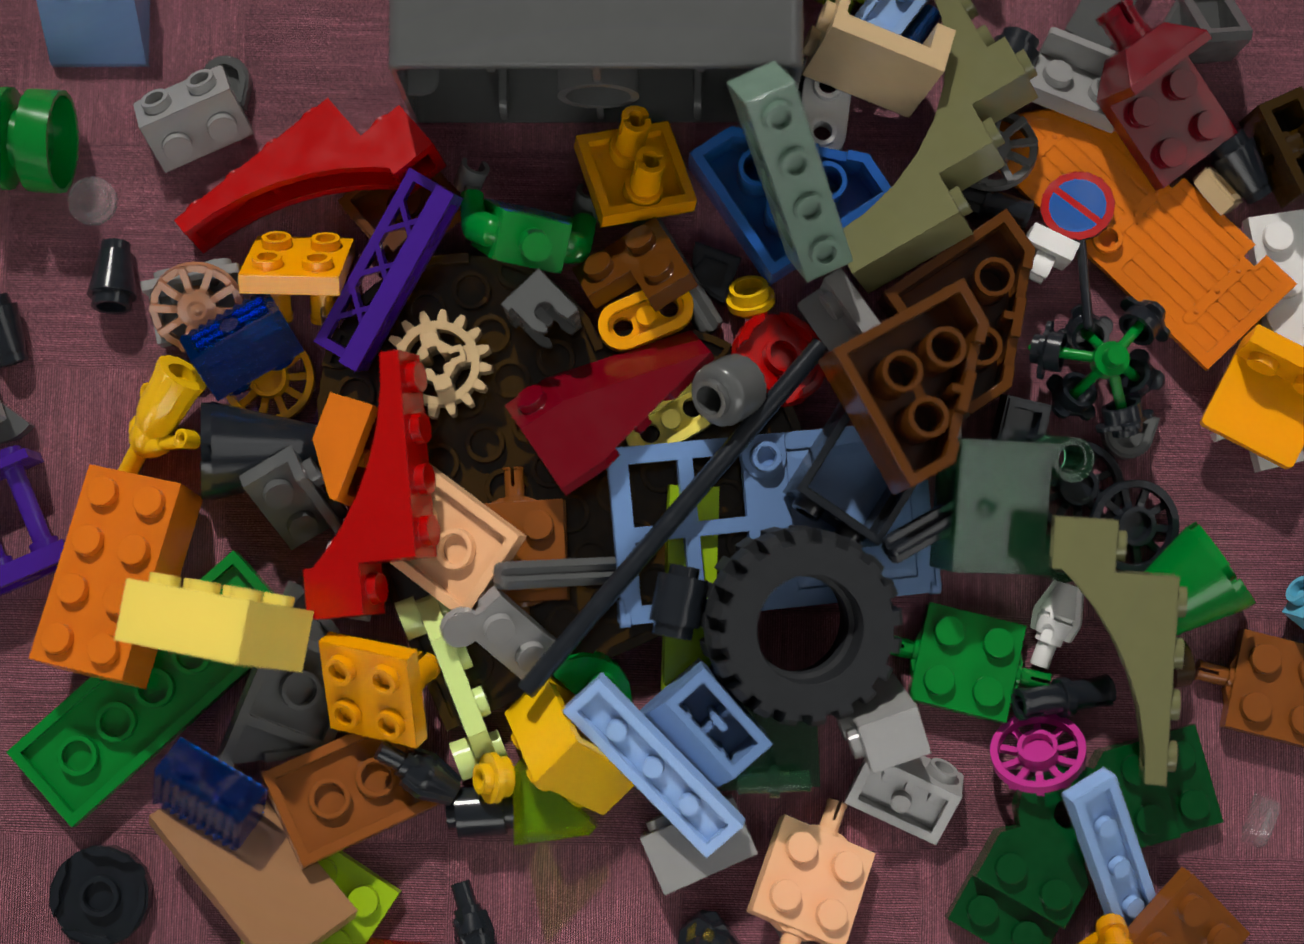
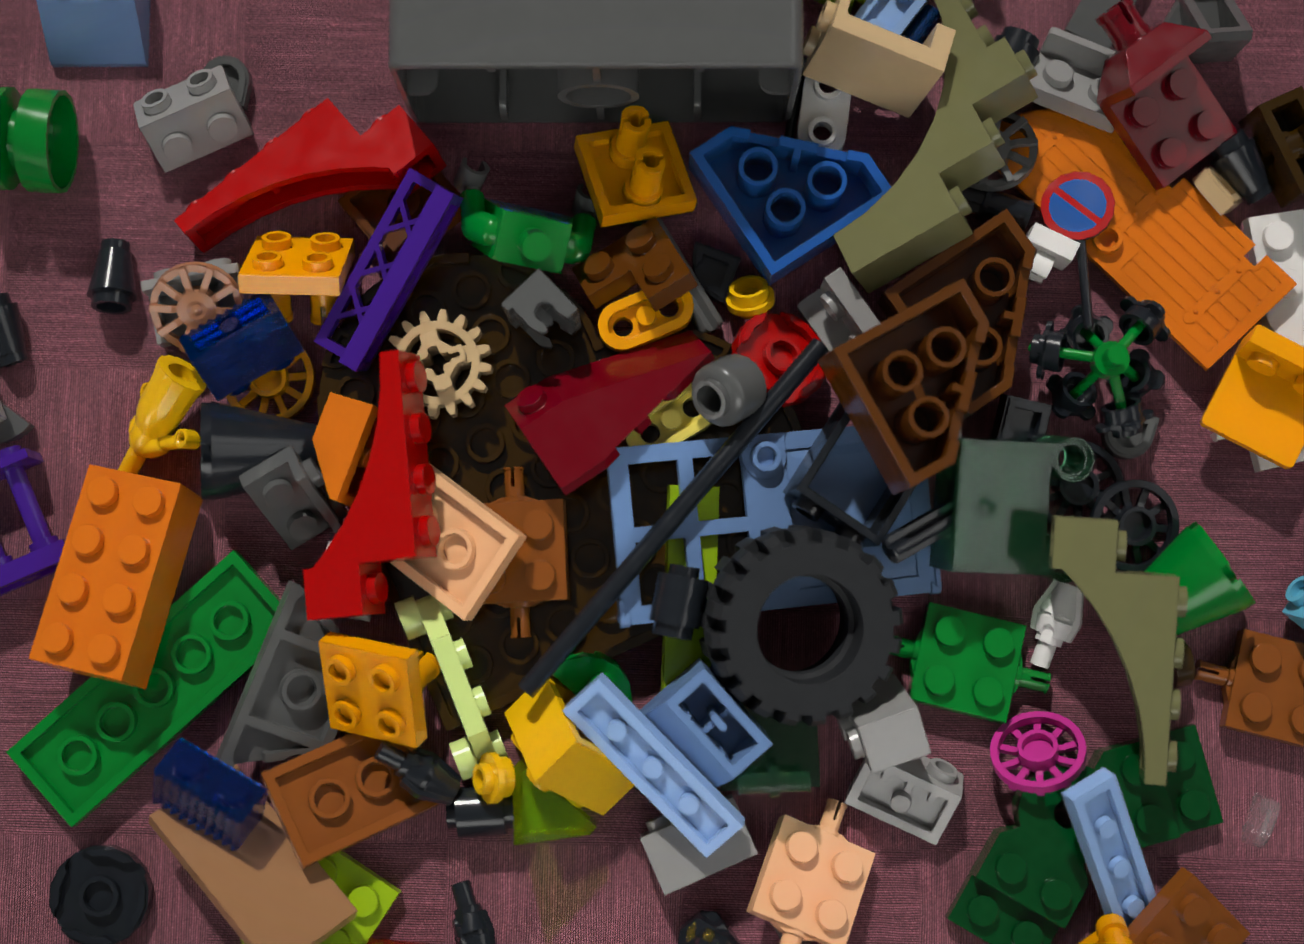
(92, 201): clear plate -> none
(215, 625): light yellow brick -> none
(500, 629): light grey hinge -> none
(553, 573): dark grey axle -> none
(790, 170): sand green brick -> none
(1063, 697): black pin -> none

